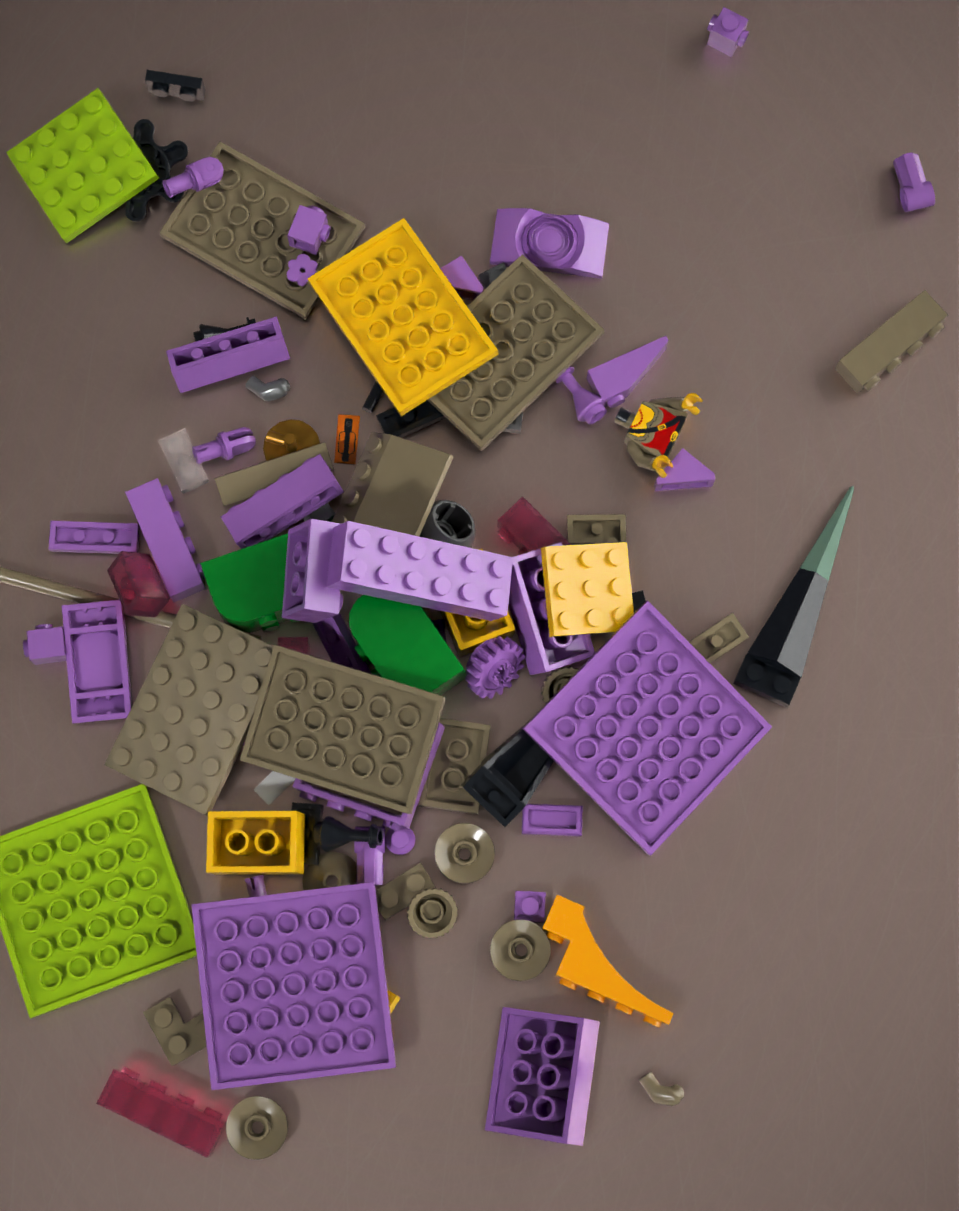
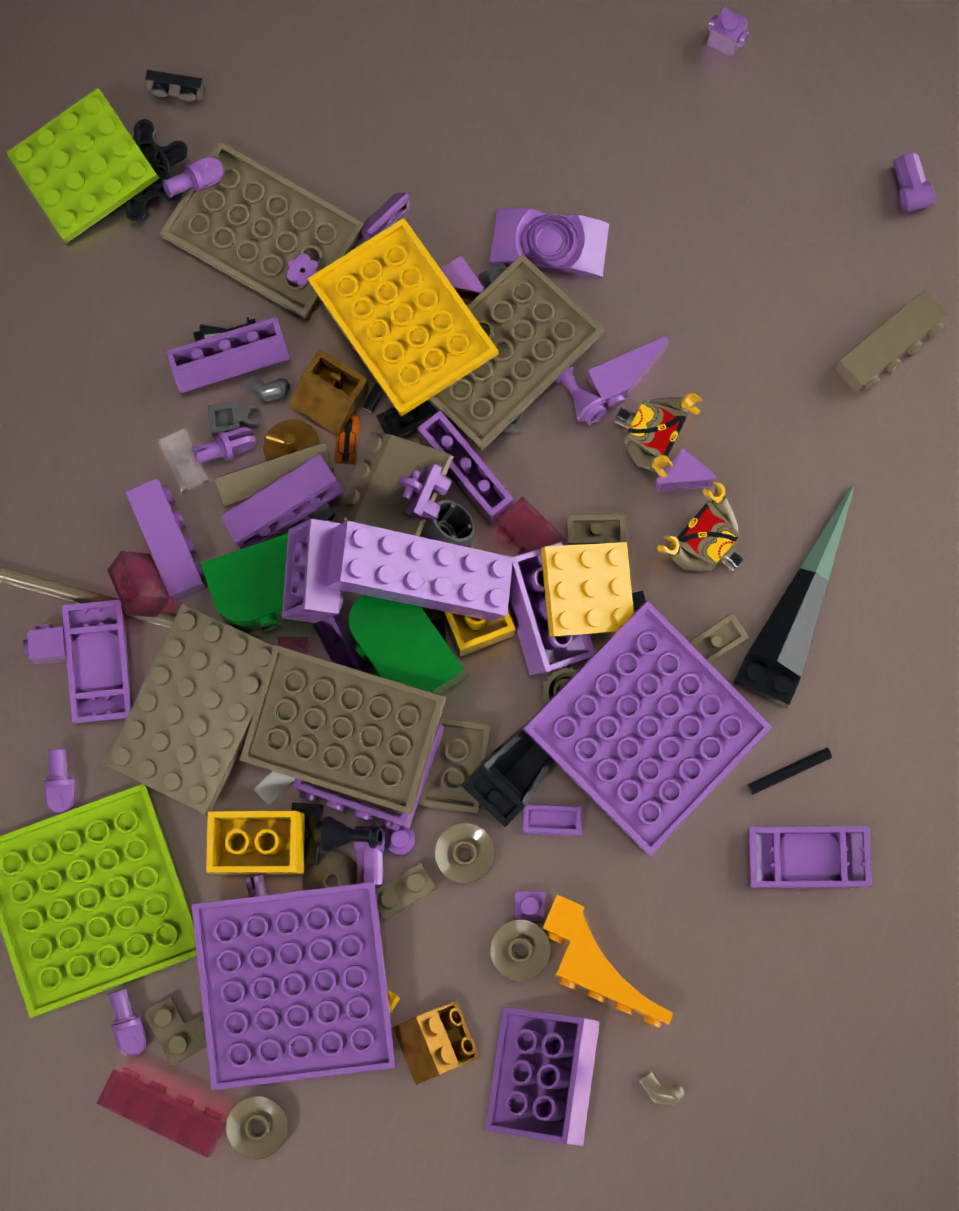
(60, 785): none -> medium lavender arm
(93, 537): medium lavender plate -> none
(127, 1026): none -> medium lavender arm
(227, 417): none -> dark grey plate
(309, 229): medium lavender brick -> none
(329, 392): none -> pearl gold slope
(386, 215): none -> medium lavender slope
(420, 489): none -> medium lavender hips
(432, 912): dark tan hat -> none
(436, 1042): none -> pearl gold slope
(467, 468): none -> medium lavender brick
(493, 666): medium lavender gear -> none
(707, 536): none -> torso
(789, 771): none -> black bar
(810, 857): none -> medium lavender slope

